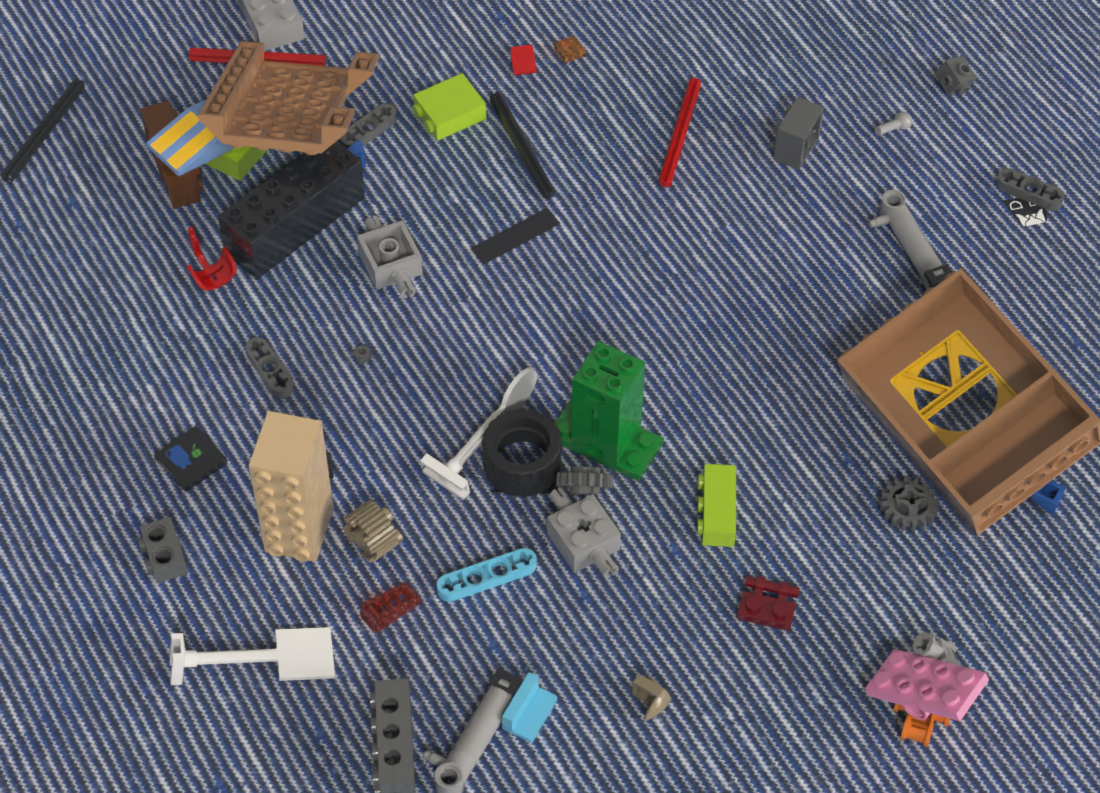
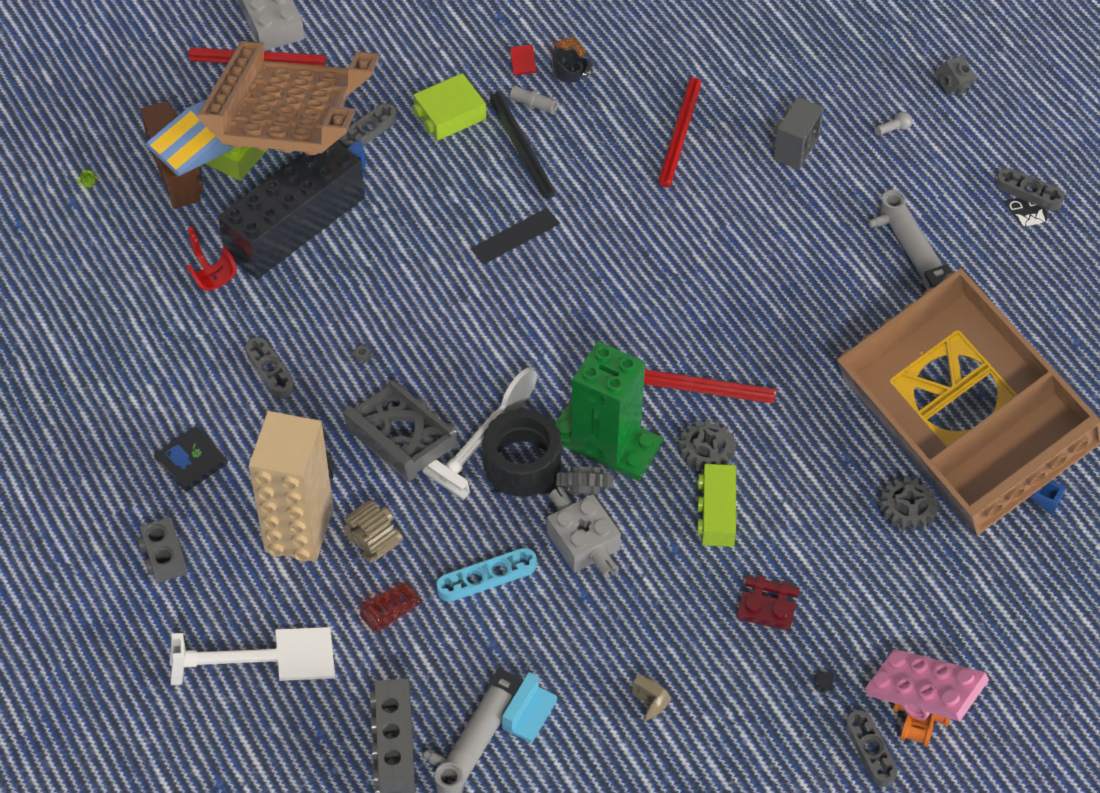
(42, 130): black axle -> none
(87, 178): none -> clear neon green piece
(364, 423): none -> dark grey fence
(390, 255): light grey brick -> none
(534, 99): none -> light grey pin
(569, 66): none -> black hair
(708, 443): none -> dark grey gear
(709, 386): none -> red axle
(824, 682): none -> black piece
(871, 760): none -> dark grey beam
(936, 649): light grey connector -> none

